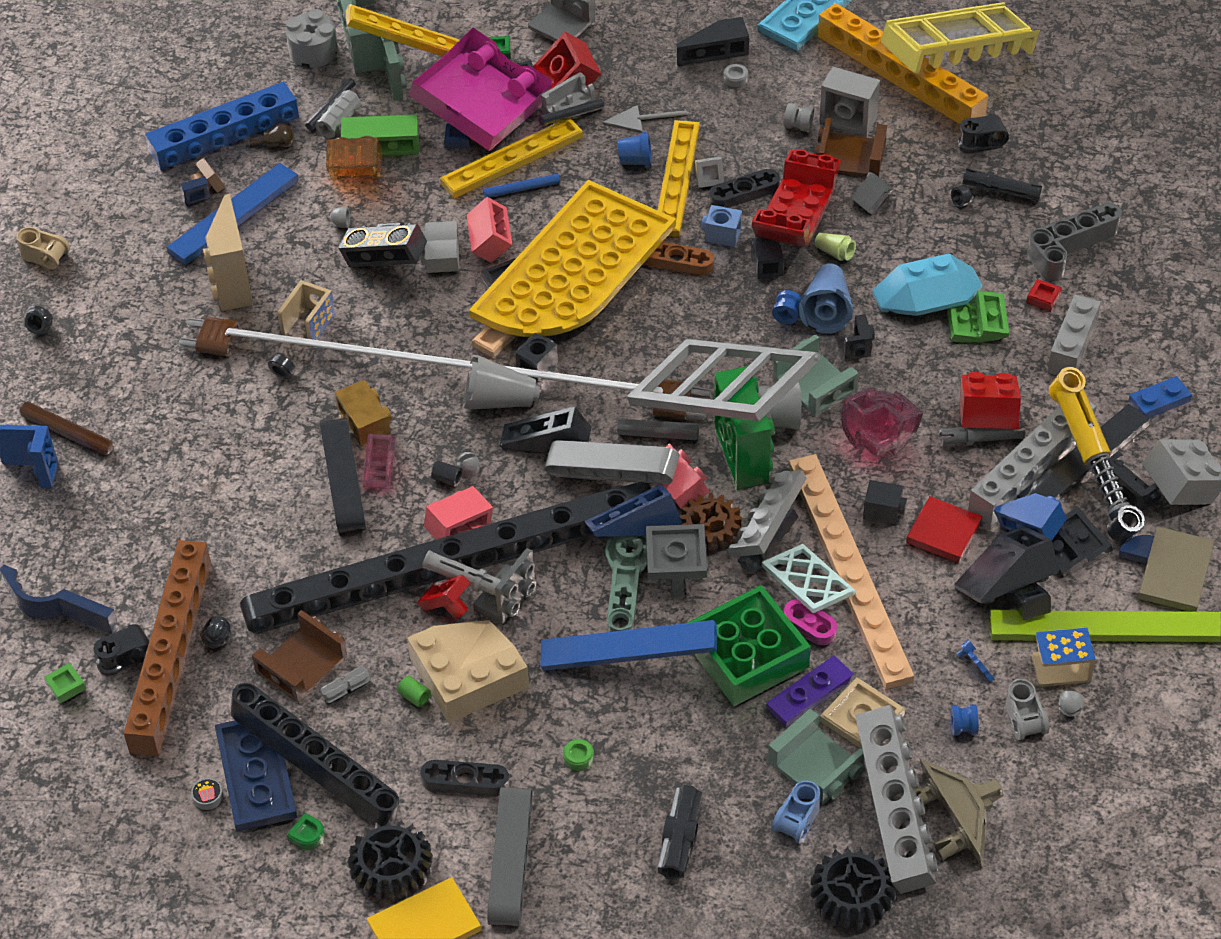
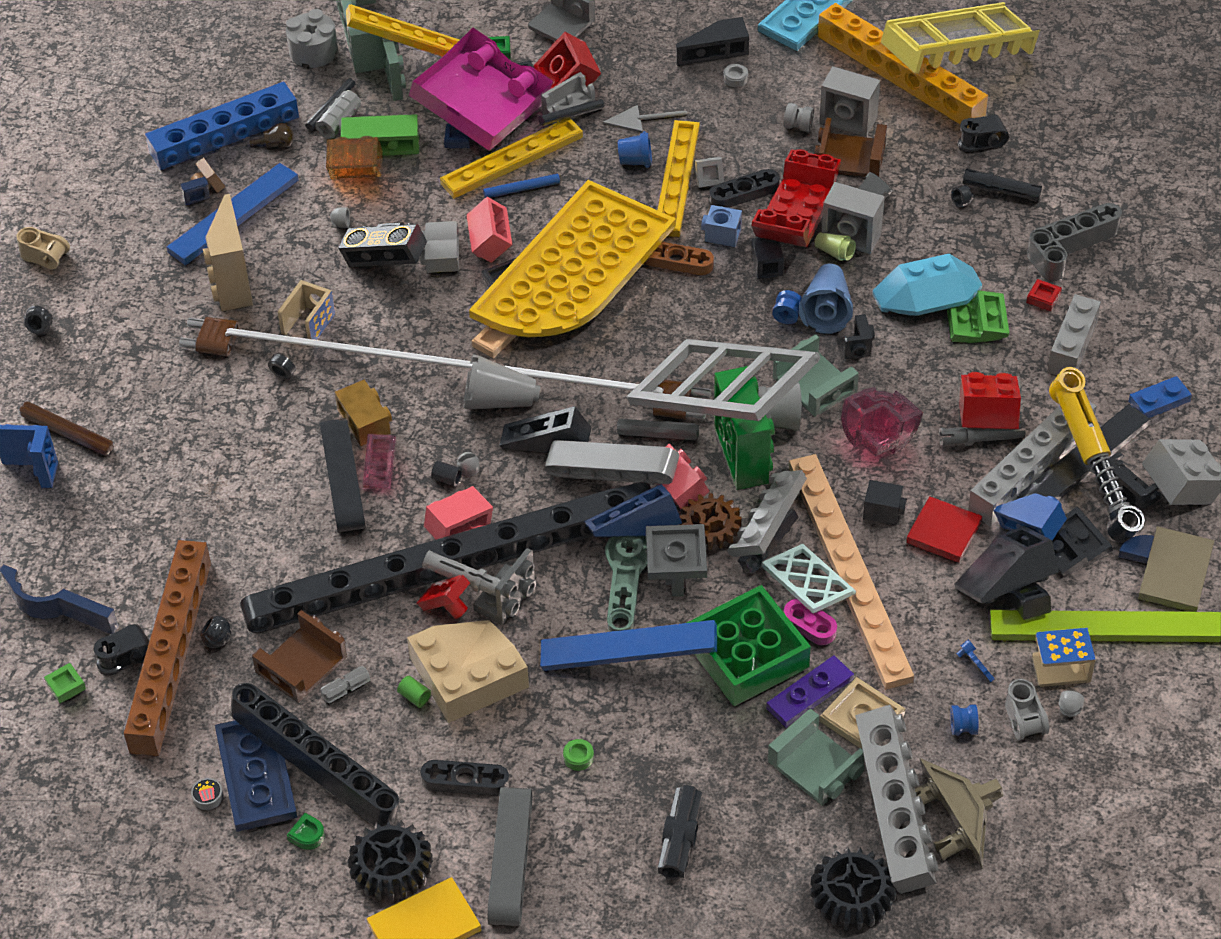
(537, 354): black brick -> none
(797, 816): medium blue piece -> none
(854, 214): none -> light grey brick

